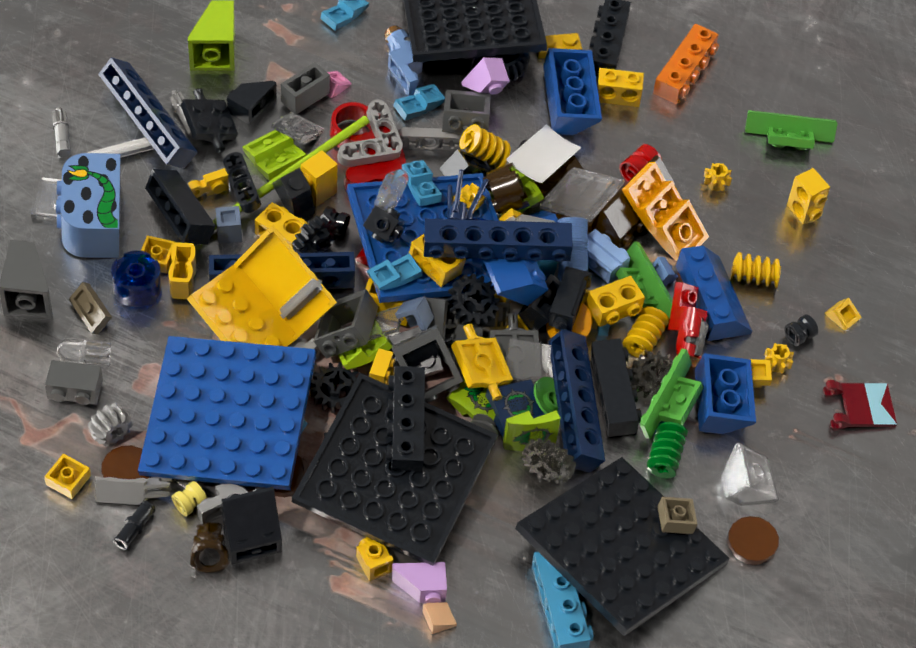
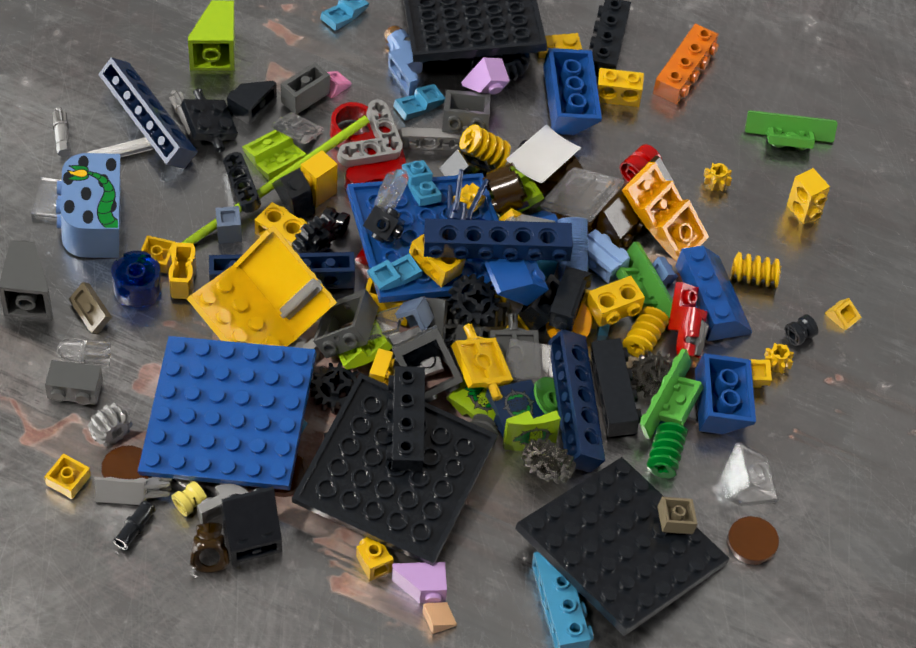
(180, 207): black brick -> none
(212, 183): yellow plate -> none
(864, 405): dark red flag -> none

